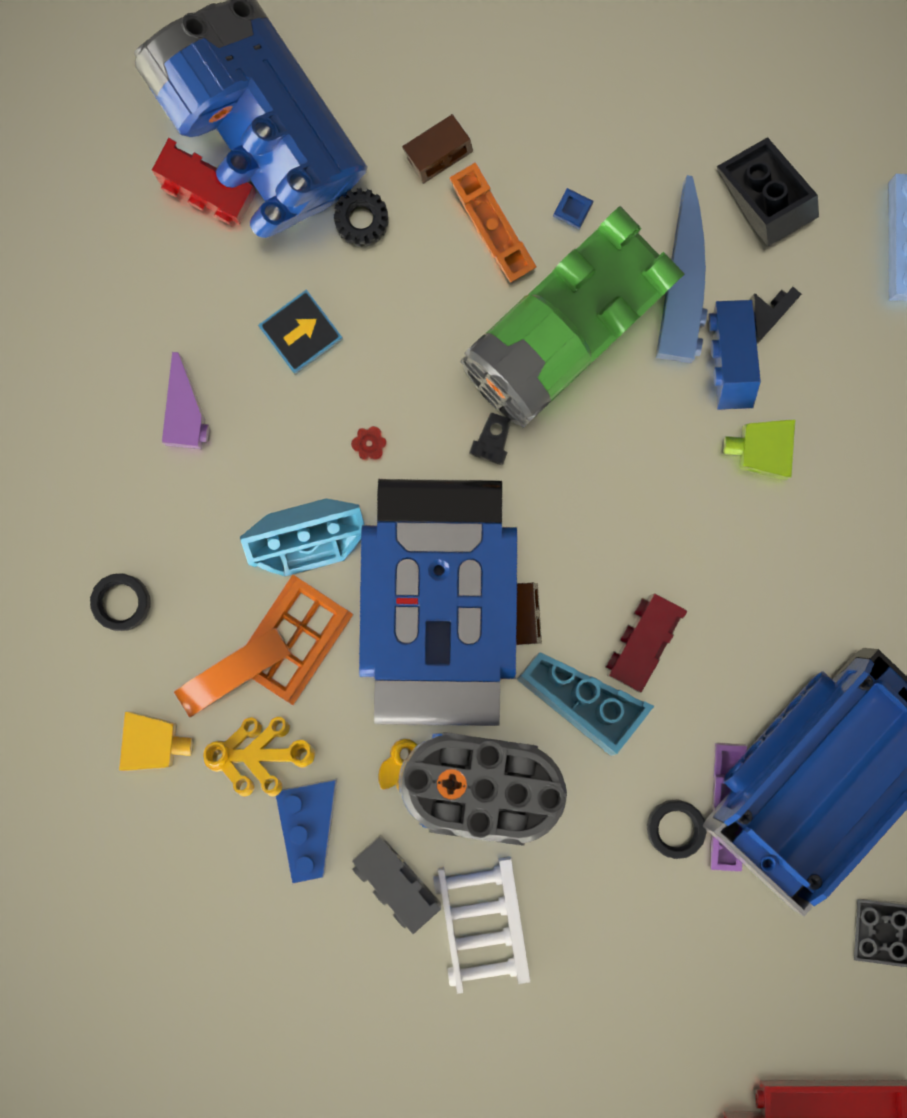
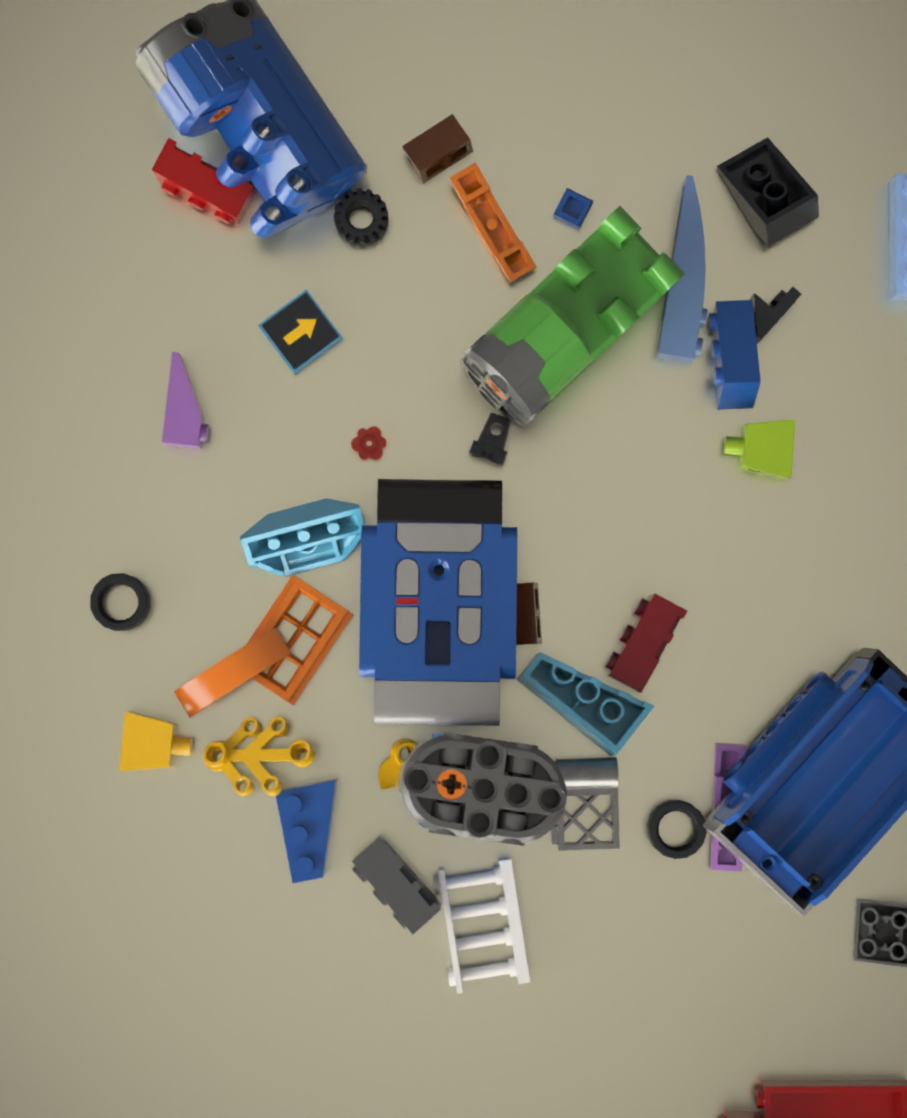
(582, 779): none -> flat silver piece

